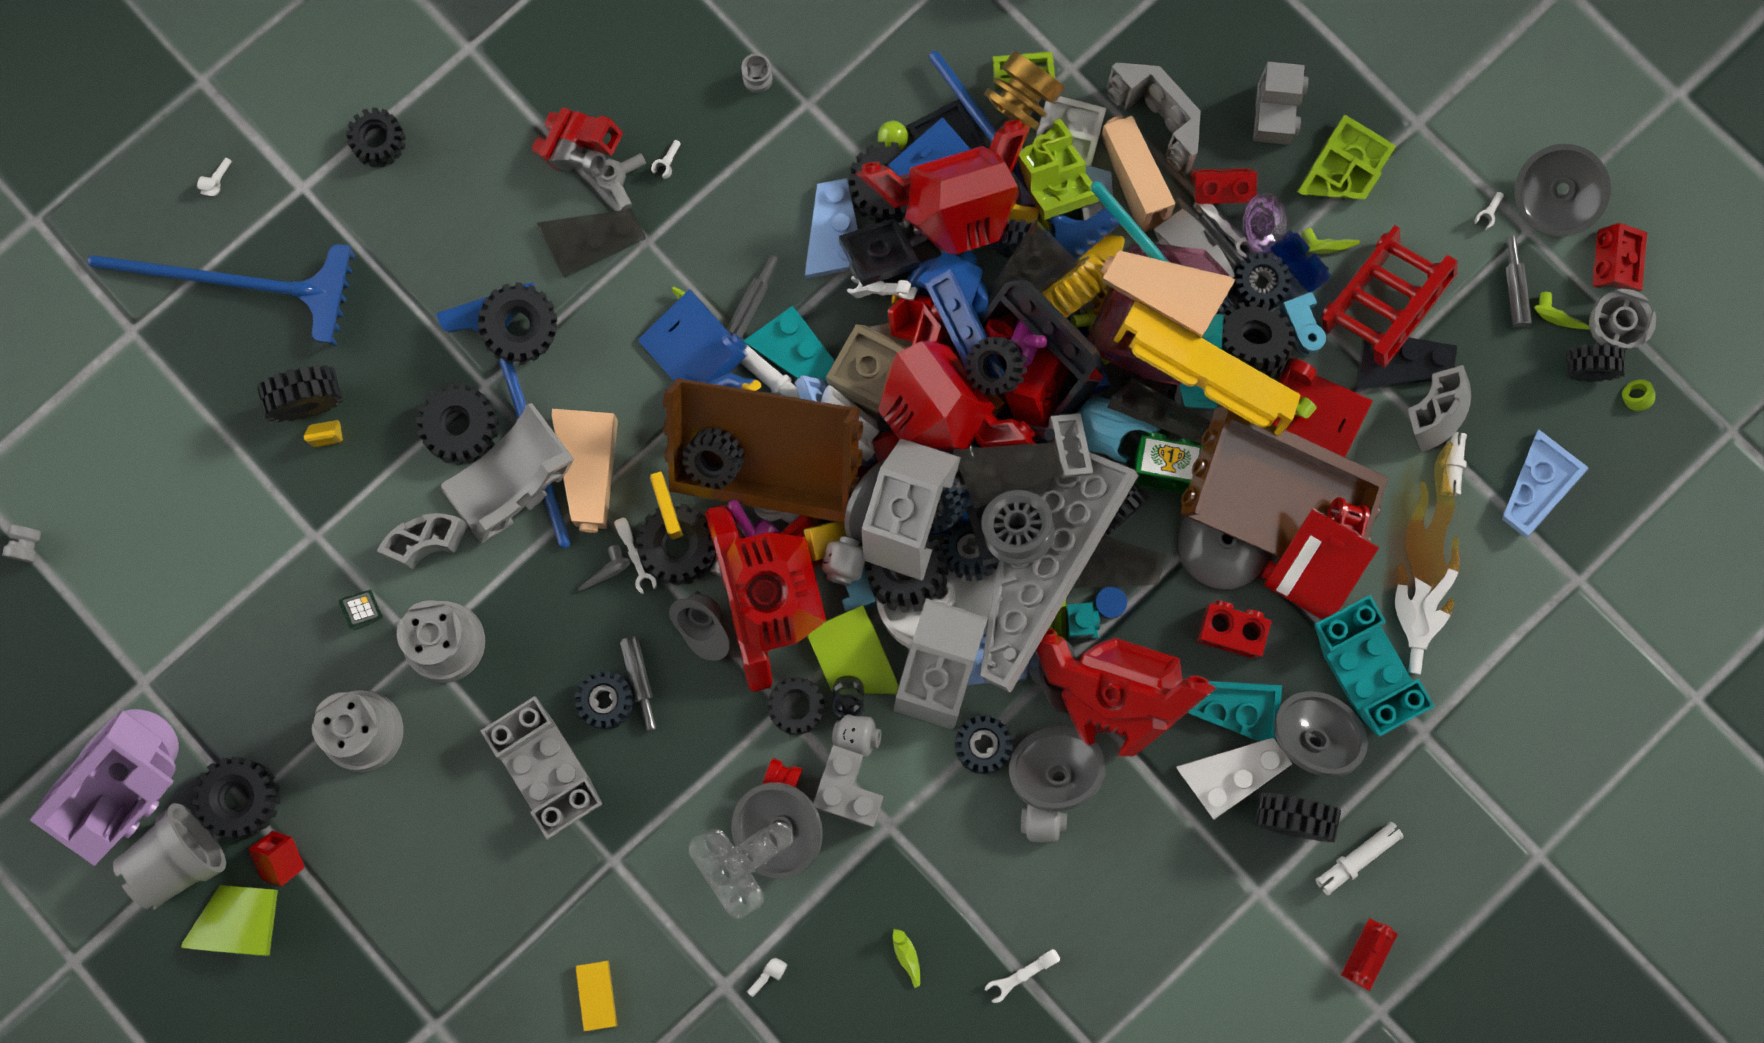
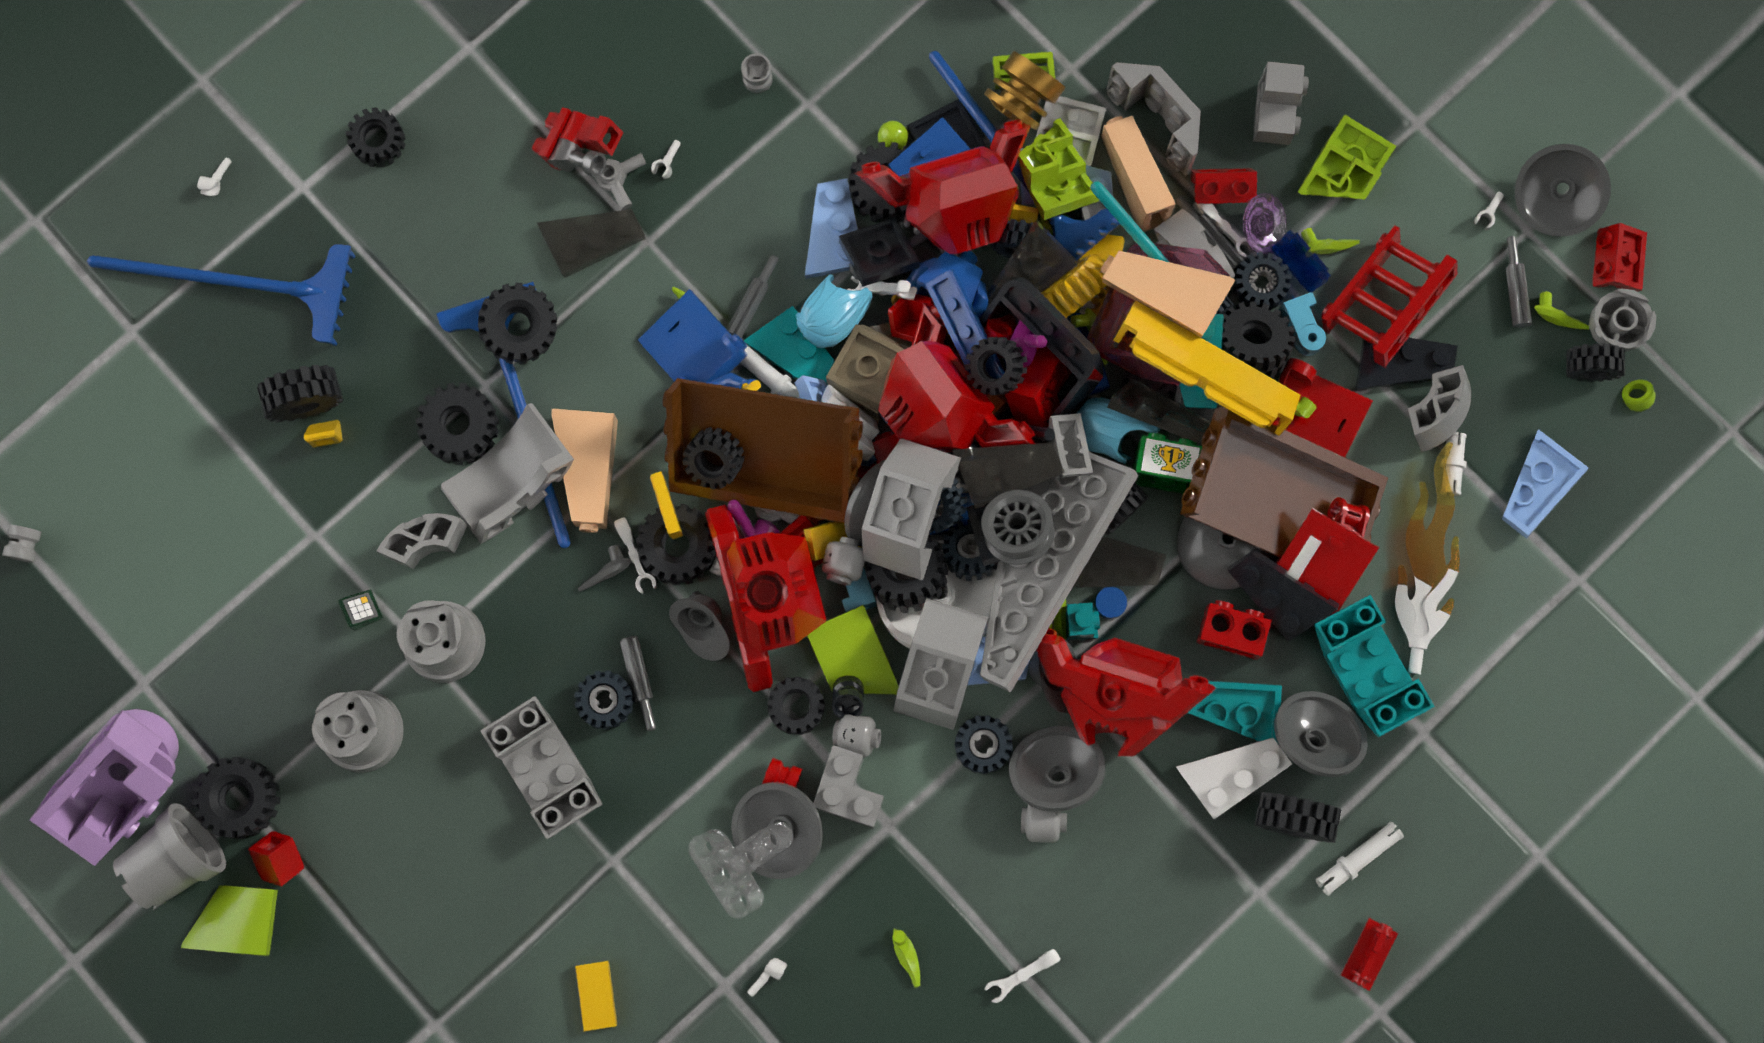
(832, 313): none -> medium azure hair
(1279, 596): none -> black wing

